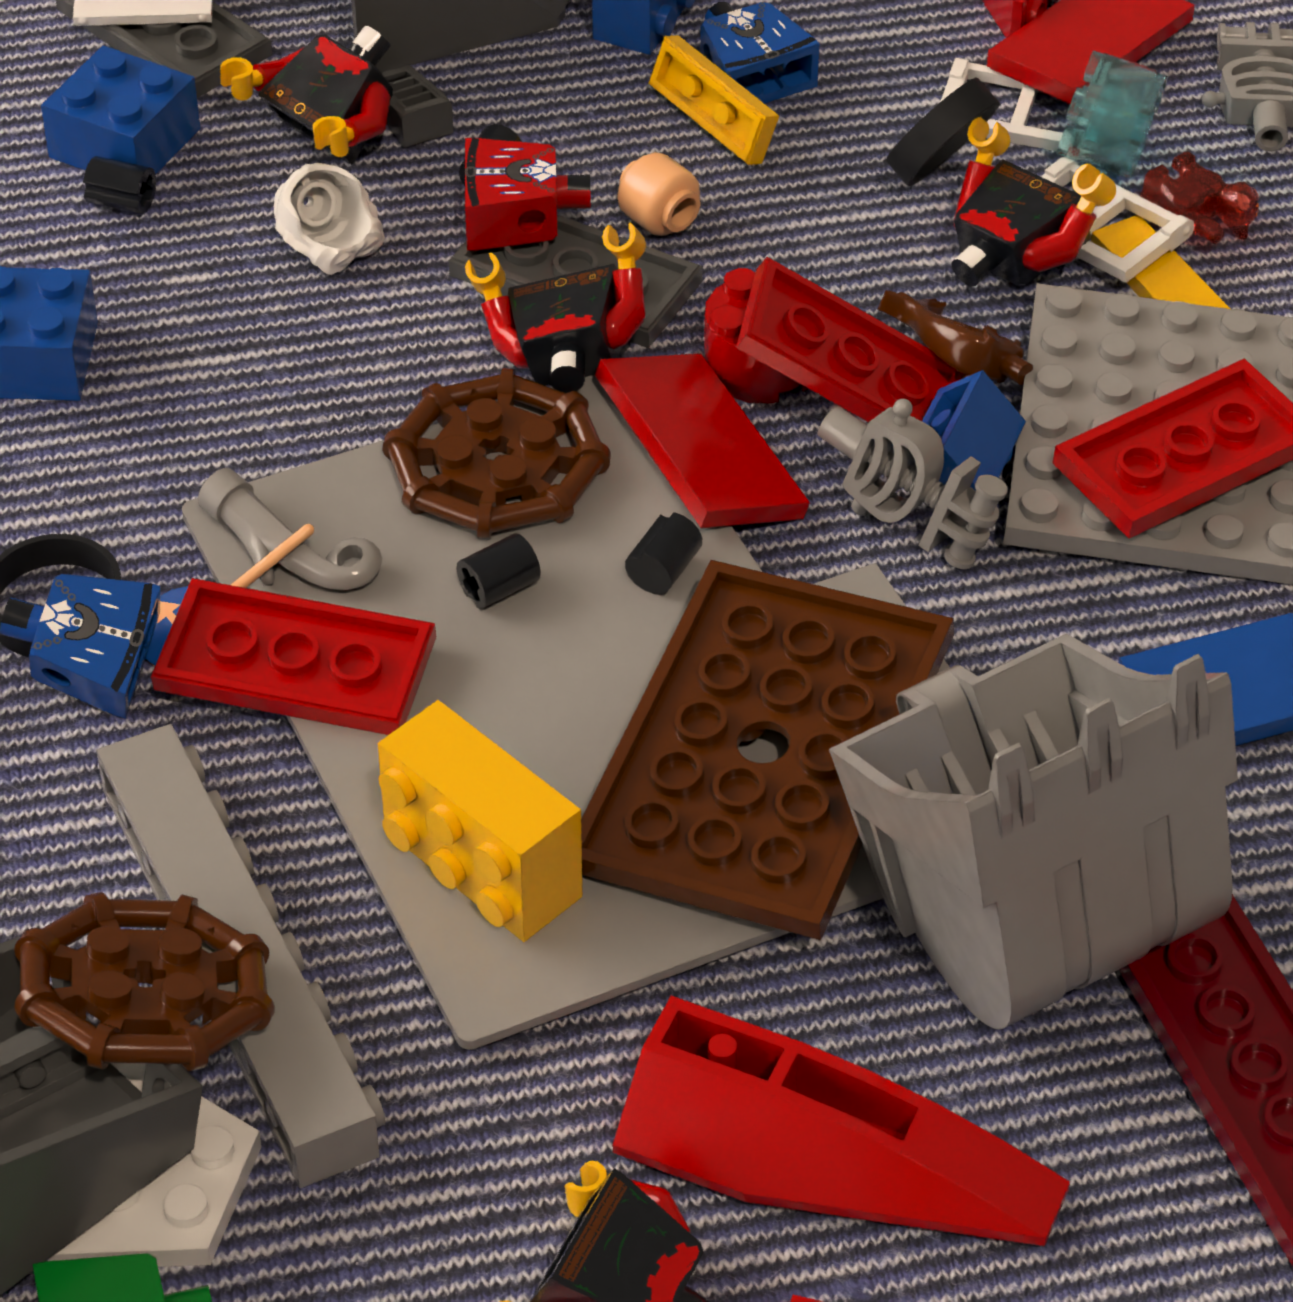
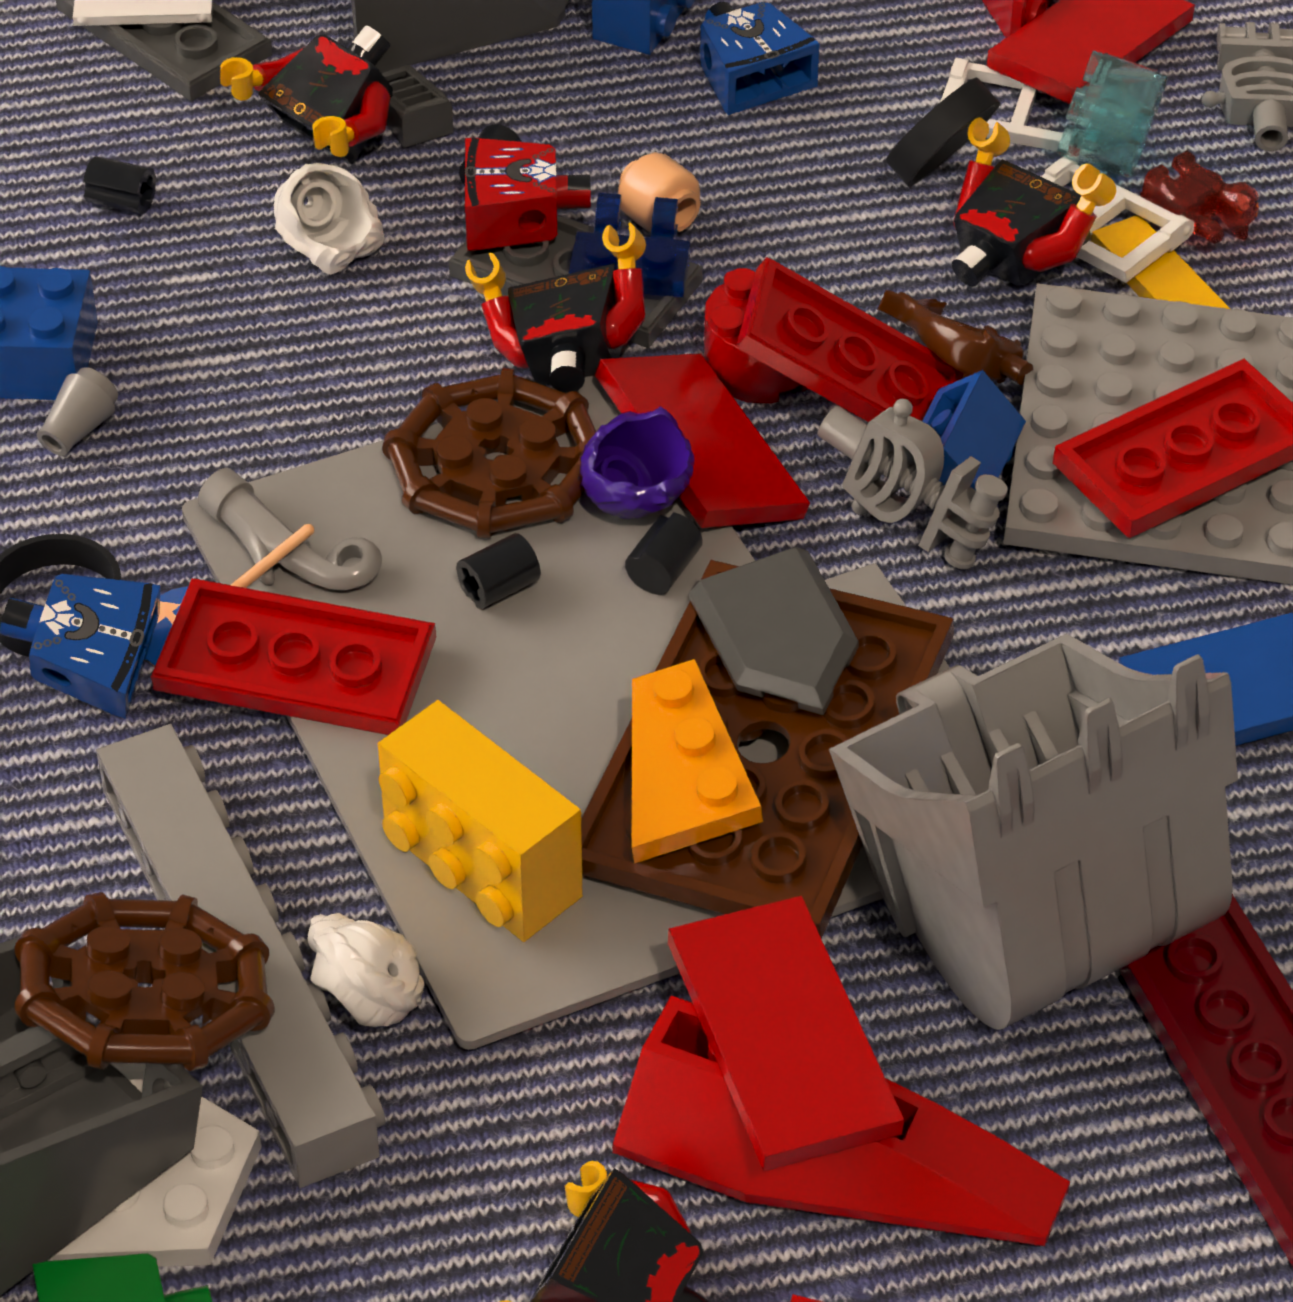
(79, 408): none -> light grey cone
(121, 112): blue brick -> none
(365, 968): none -> white hair
(637, 464): none -> dark purple hair
(664, 259): none -> clear blue plate
(683, 766): none -> light orange wing
(713, 100): yellow tile -> none
(777, 628): none -> dark grey tile
(784, 1033): none -> red tile

